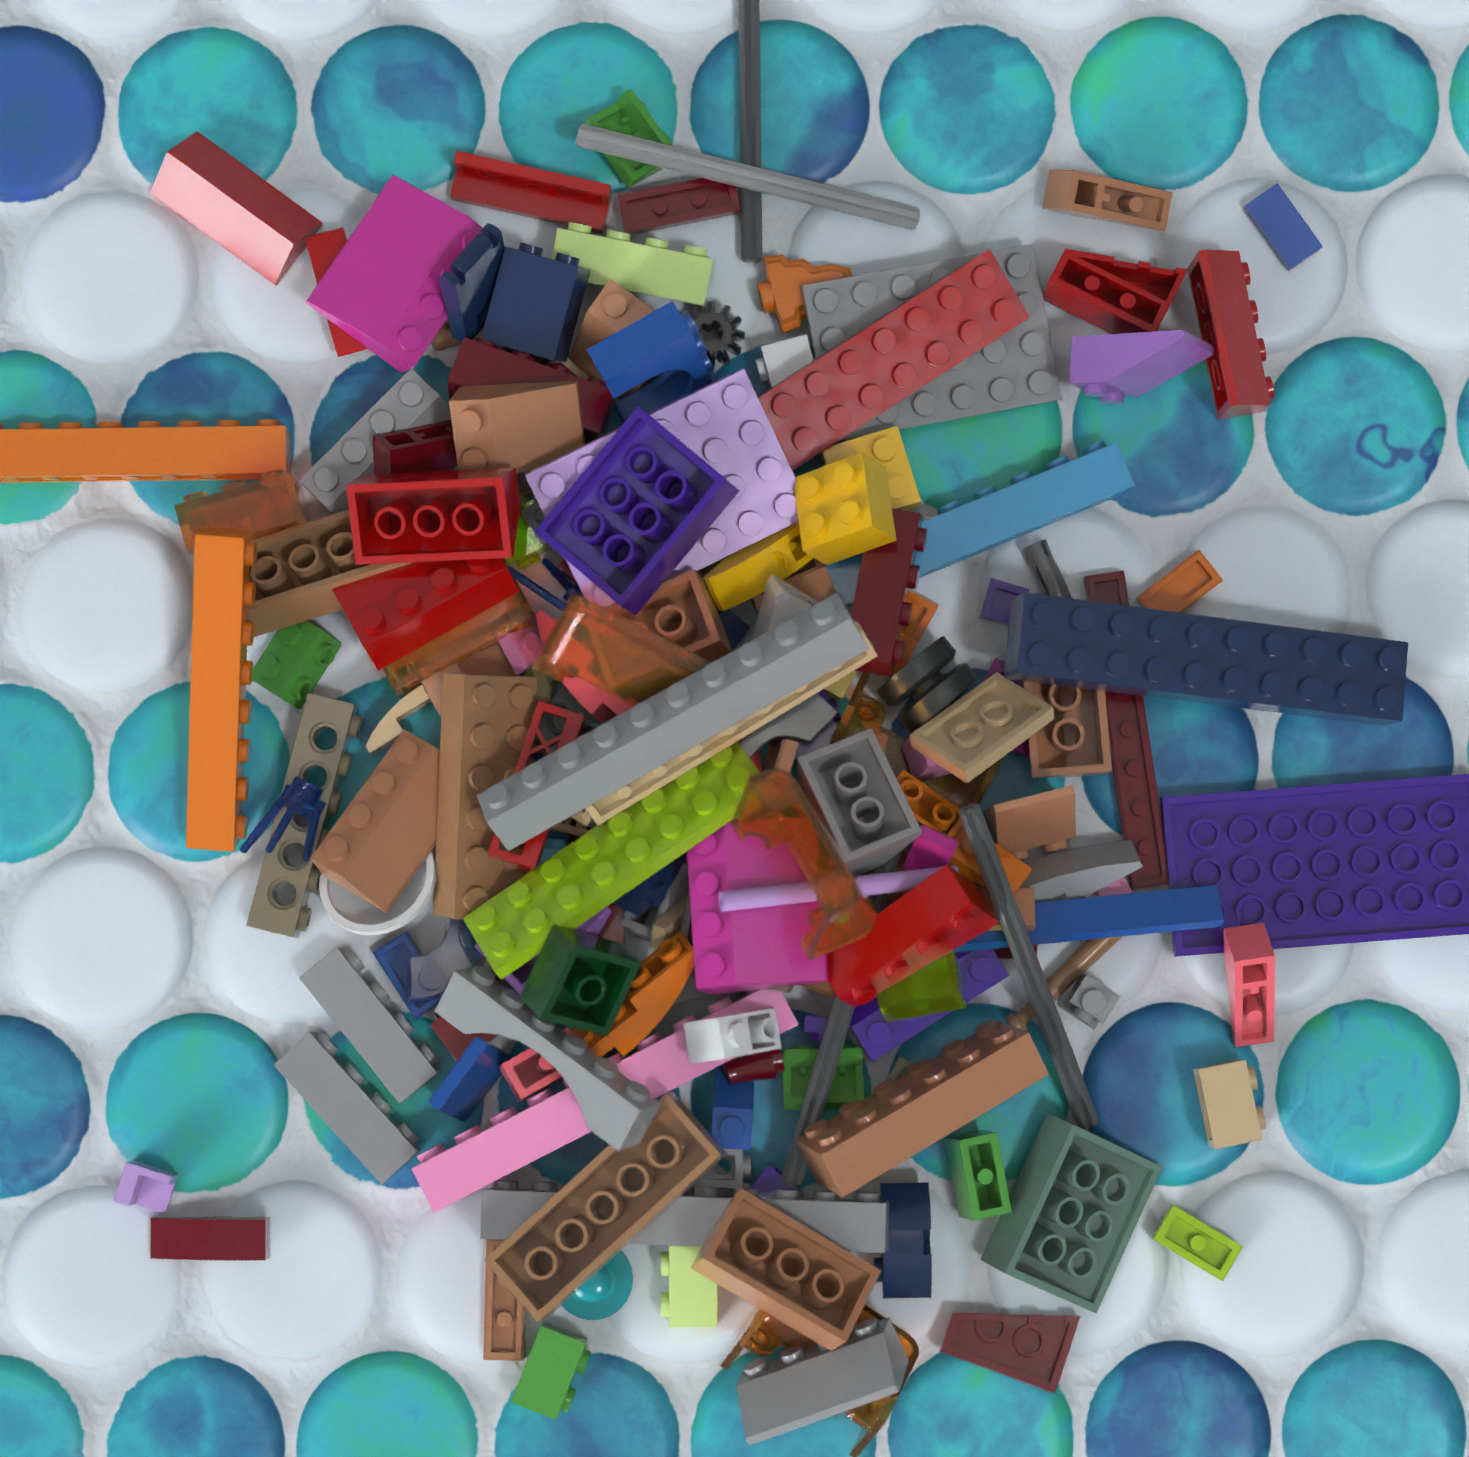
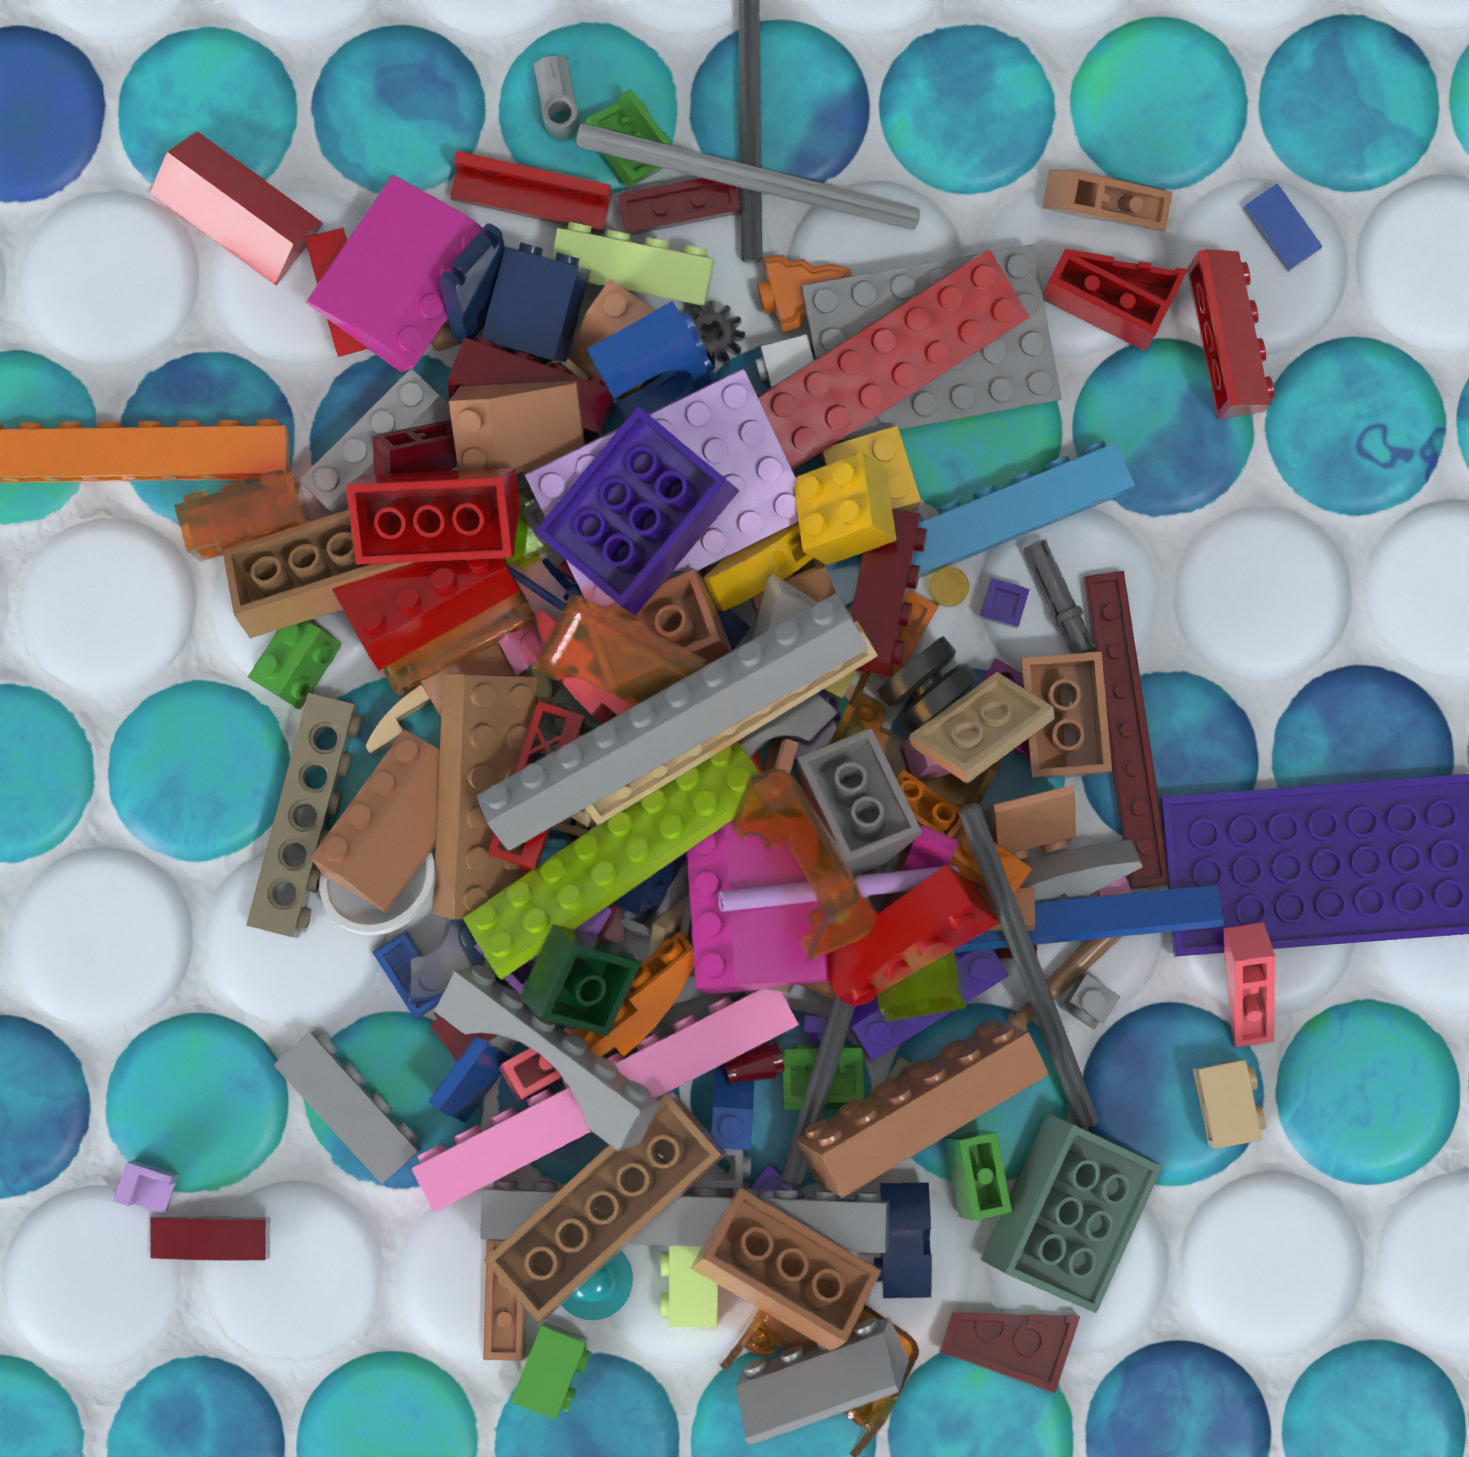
(219, 688): orange brick -> none
(299, 799): clear blue plant -> none
(370, 1024): light grey brick -> none
(556, 96): none -> light grey piece
(732, 1036): white slope -> none
(949, 587): none -> clear yellow tile
(1132, 362): medium lavender slope -> none
(1181, 585): orange tile -> none
(1197, 1242): lime plate -> none
(1205, 659): dark blue brick -> none

